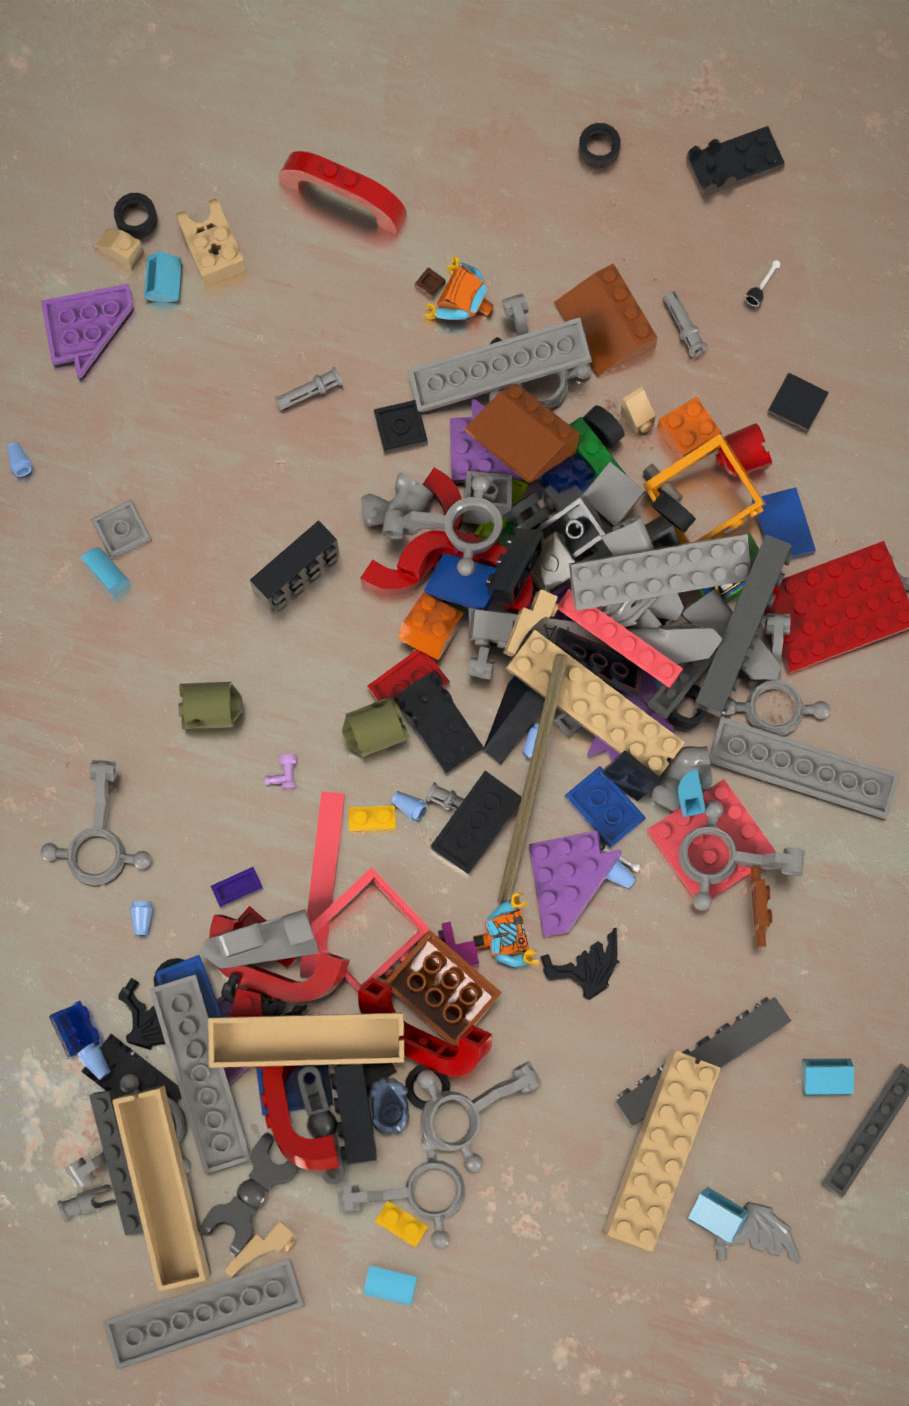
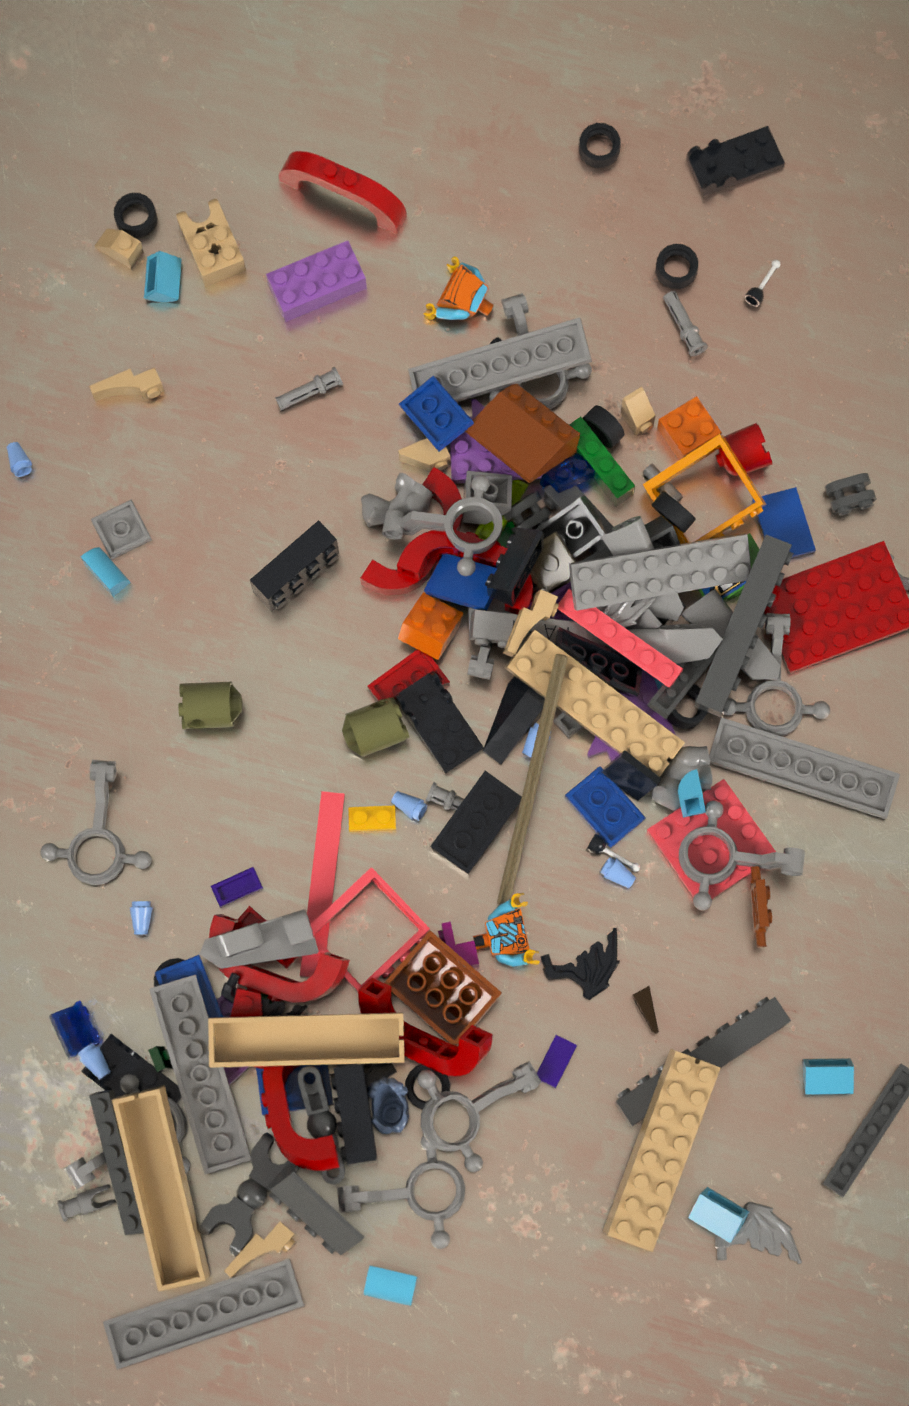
(84, 323): medium lavender wing -> none
(125, 383): none -> tan slope
(146, 1026): black animal -> none
(160, 1058): none -> dark green tile
(285, 779): lavender piece -> none
(314, 1211): none -> dark grey slope
(316, 281): none -> medium lavender brick
(400, 426): black tile -> none
(401, 1224): yellow plate -> none
(425, 456): none -> tan slope
(430, 283): reddish brown tile -> none
(436, 413): none -> blue tile
(556, 1061): none -> dark purple tile
(567, 877): medium lavender wing -> none
(610, 319): dark orange slope -> none
(613, 494): light grey tile -> none
(645, 1004): none -> dark brown piece
(676, 250): none -> black tyre
(798, 402): black tile -> none
(845, 504): none -> dark grey brick

